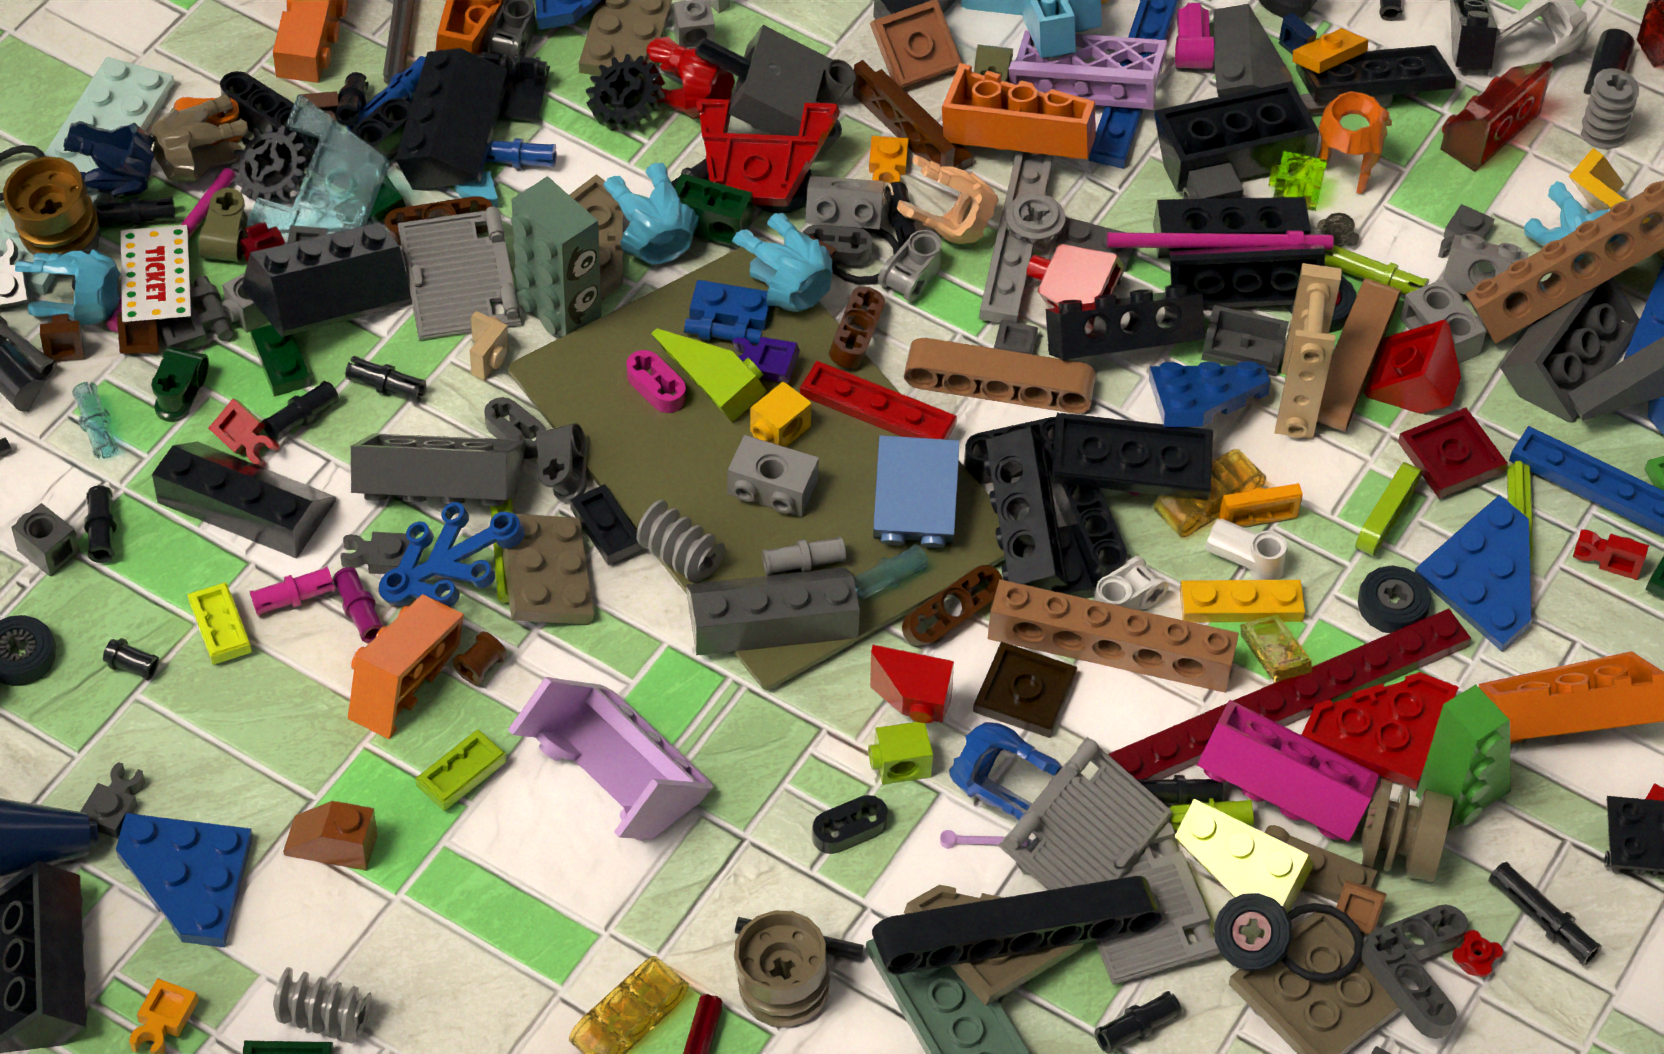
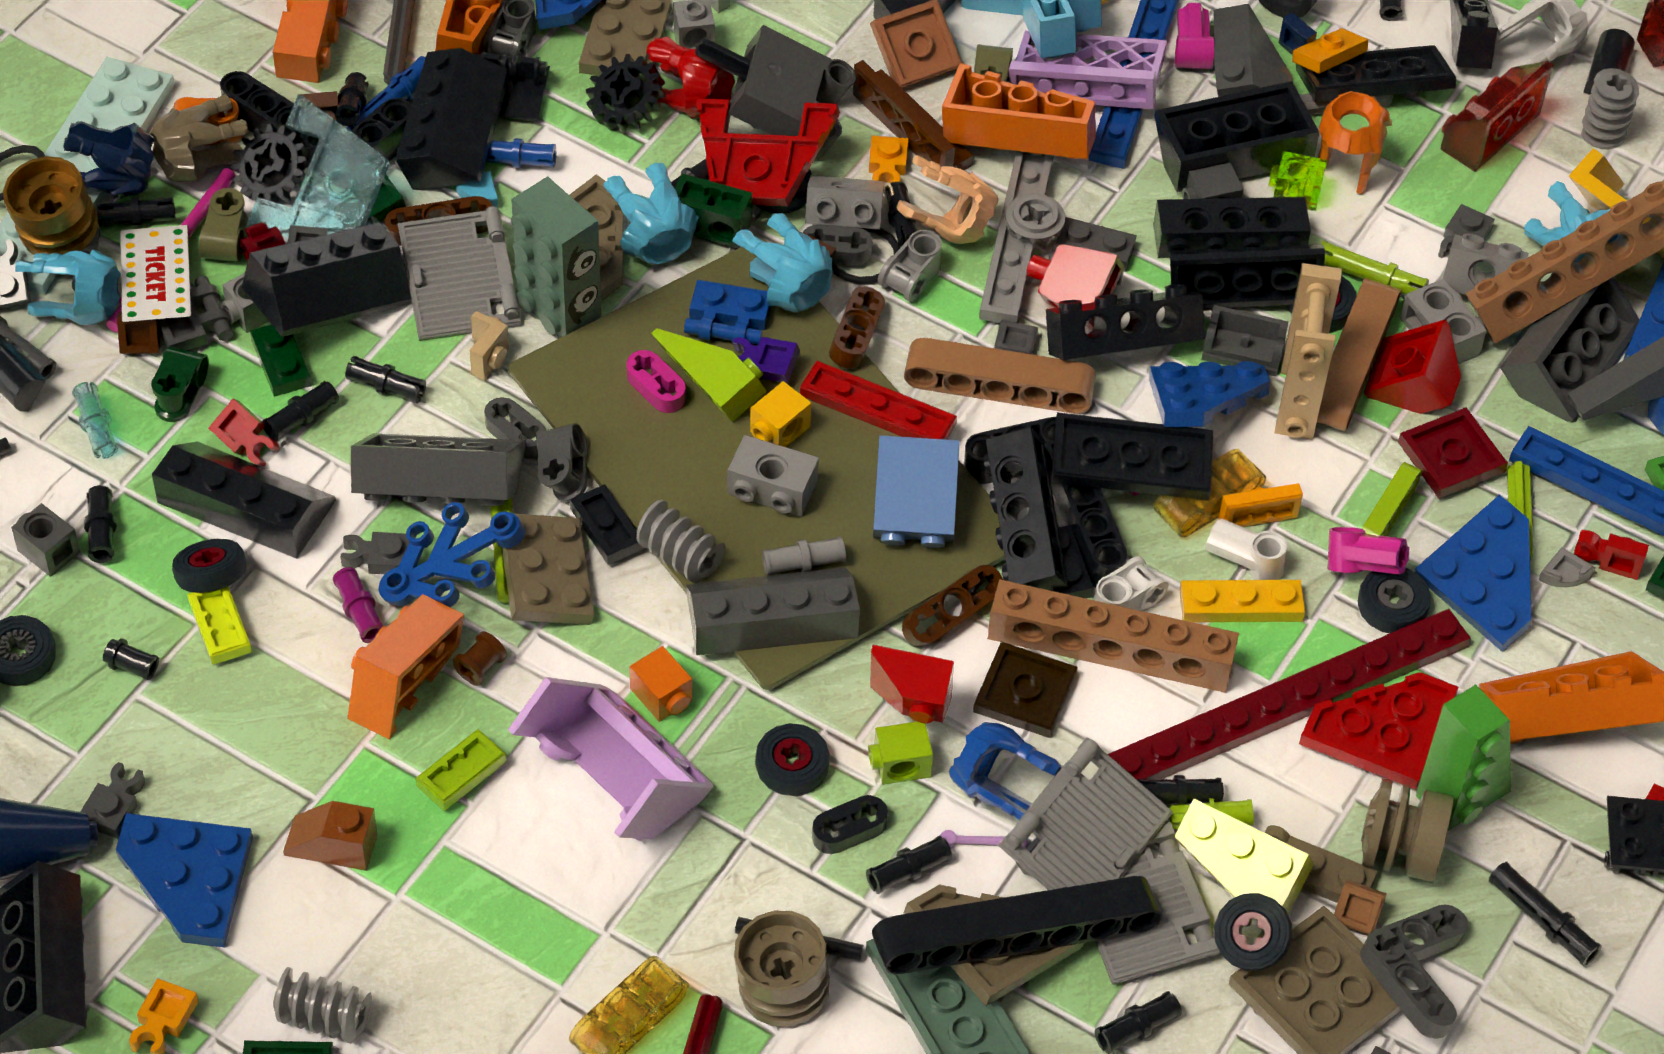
(62, 339): reddish brown tile -> none
(209, 565): none -> black bush
(292, 591): dark pink pin -> none
(661, 684): none -> orange brick
(805, 772): none -> black bush
(890, 572): clear light blue axle -> none
(908, 864): none -> black pin
(1213, 241): dark pink bar -> none
(1276, 648): clear yellow plate -> none
(1288, 771): dark pink slope -> none
(1341, 227): clear smoke plate -> none
(1353, 927): black piece -> none
(1354, 551): none -> dark pink piece
(1472, 963): red plate -> none
(1566, 570): none -> light grey tile

